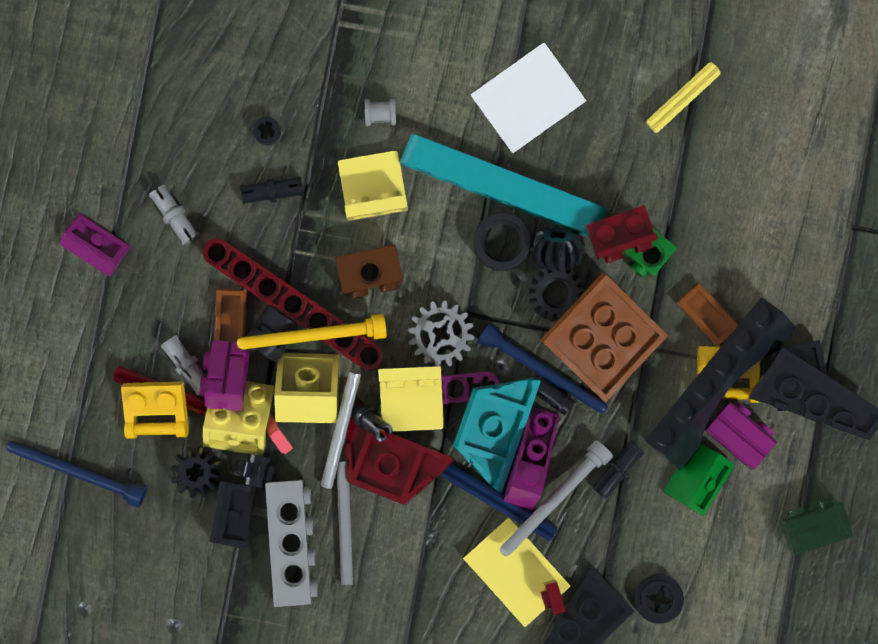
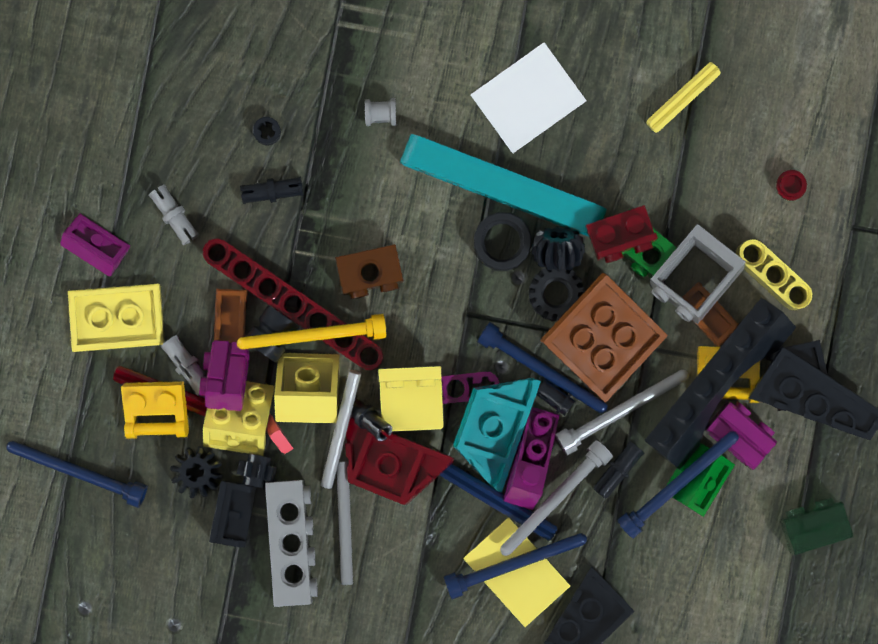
(116, 317): none -> light yellow tile
(372, 185): light yellow bracket -> none
(453, 341): light grey gear -> none
(458, 583): none -> dark blue piece
(552, 597): dark red plate -> none
(572, 438): none -> light grey piece
(634, 521): none -> dark blue piece
(671, 590): black gear -> none
(717, 252): none -> light grey window
(788, 280): none -> light yellow beam
(791, 185): none -> dark red plate

